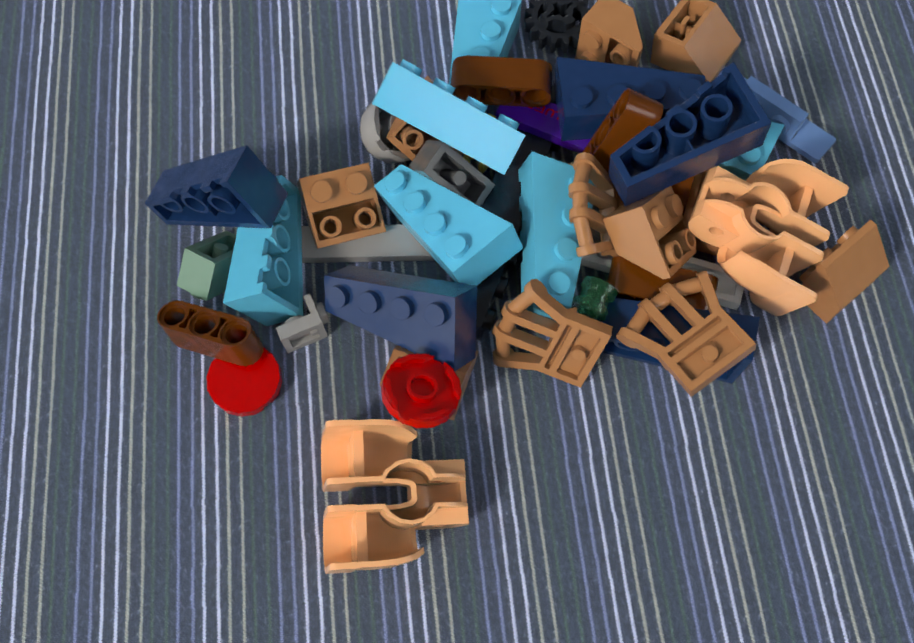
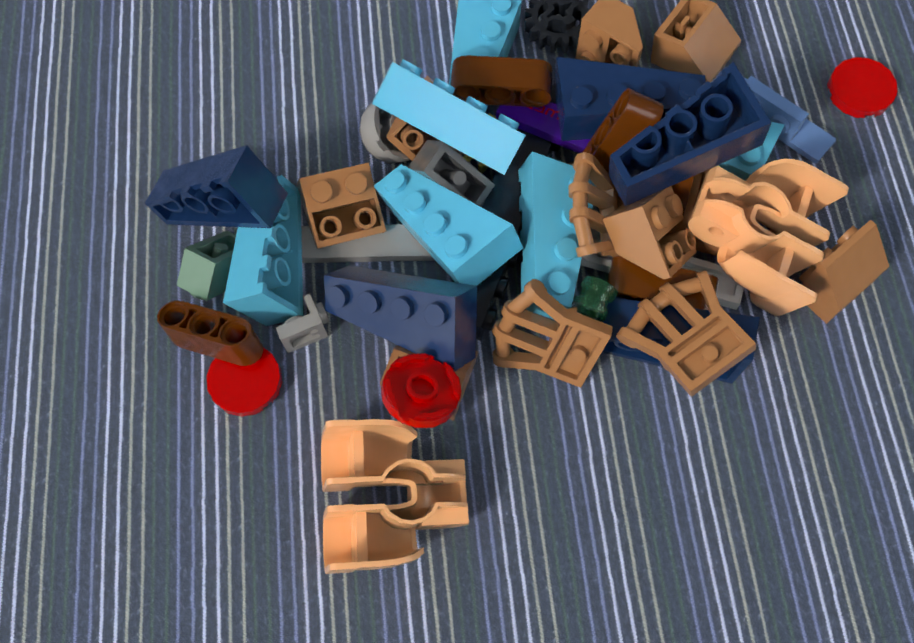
(862, 87): none -> red tile

